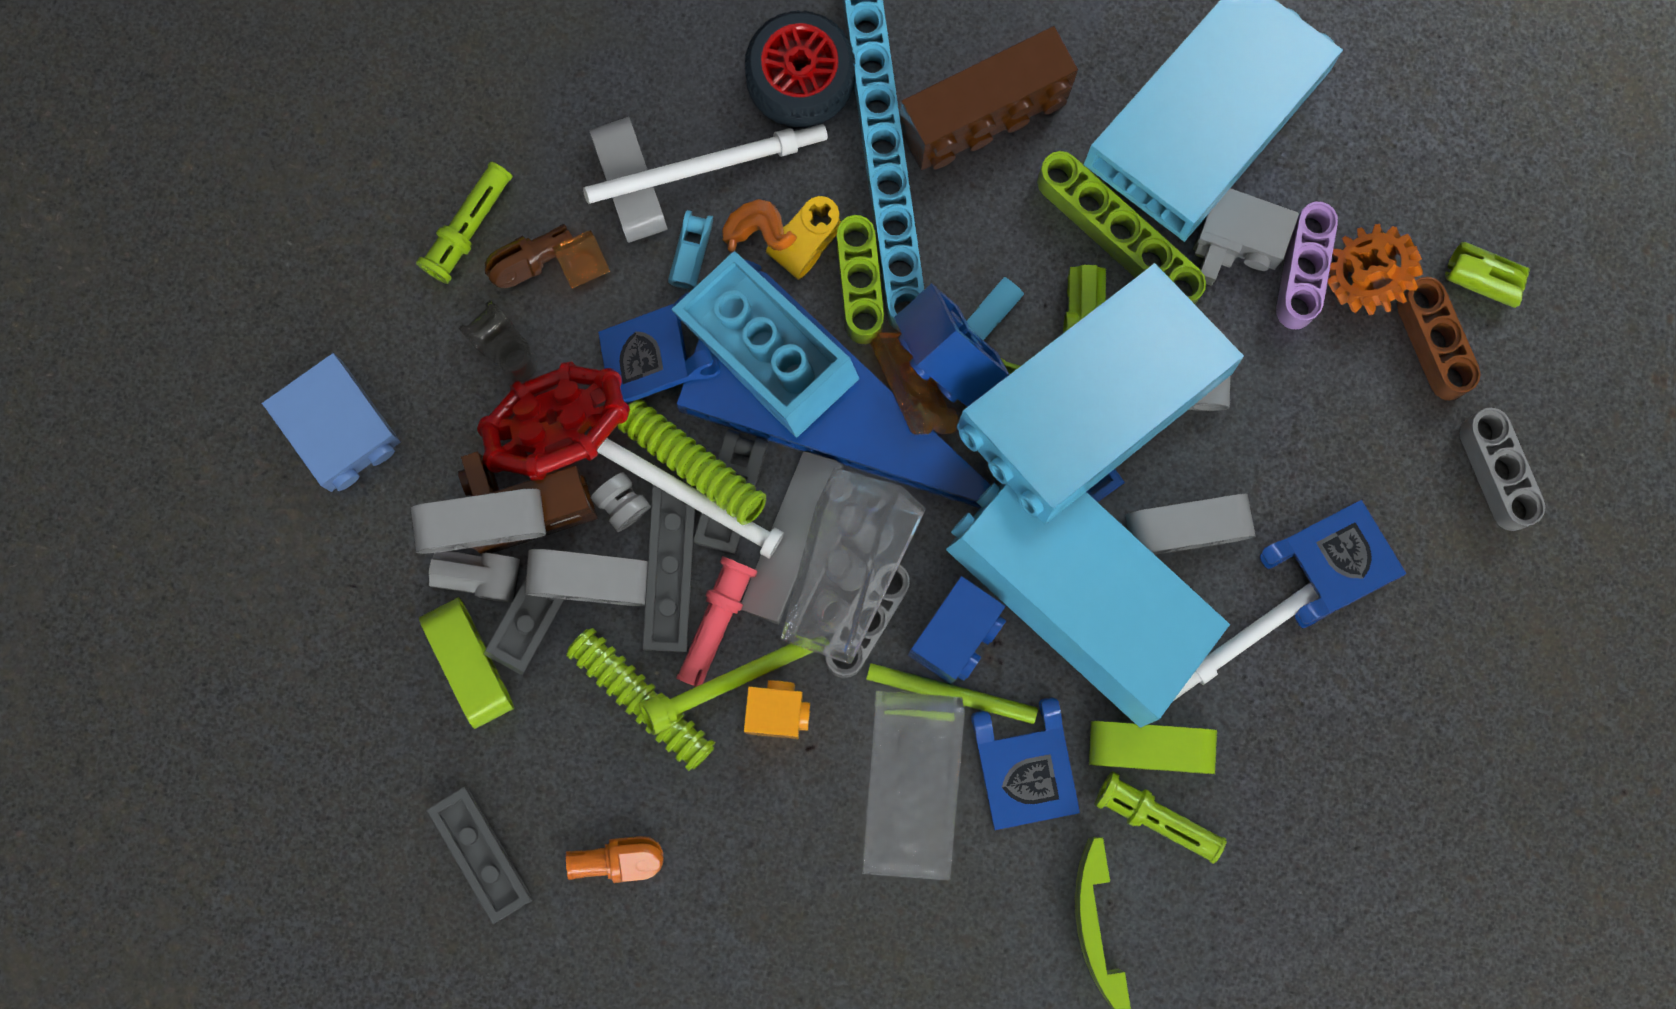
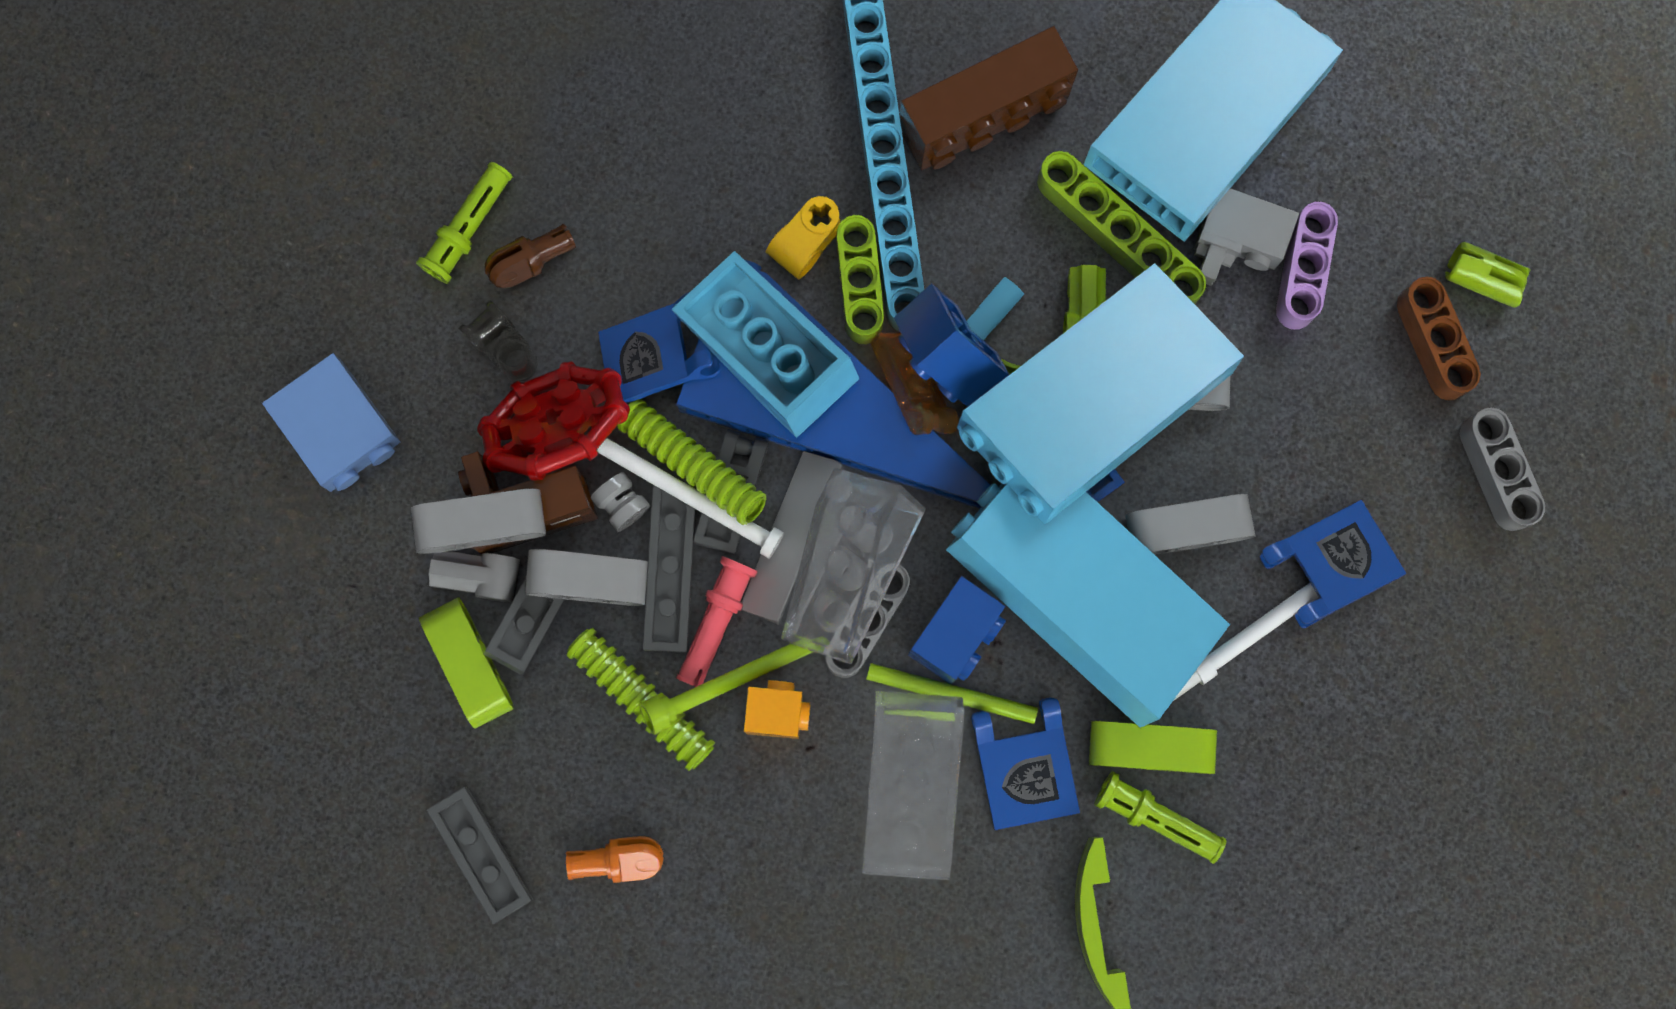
(581, 259): clear orange plate -> none
(620, 157): light grey beam -> none
(690, 255): medium azure bar -> none
(753, 217): orange piece -> none
(783, 142): white bar -> none
(793, 43): wheel -> none
(1374, 269): orange gear -> none

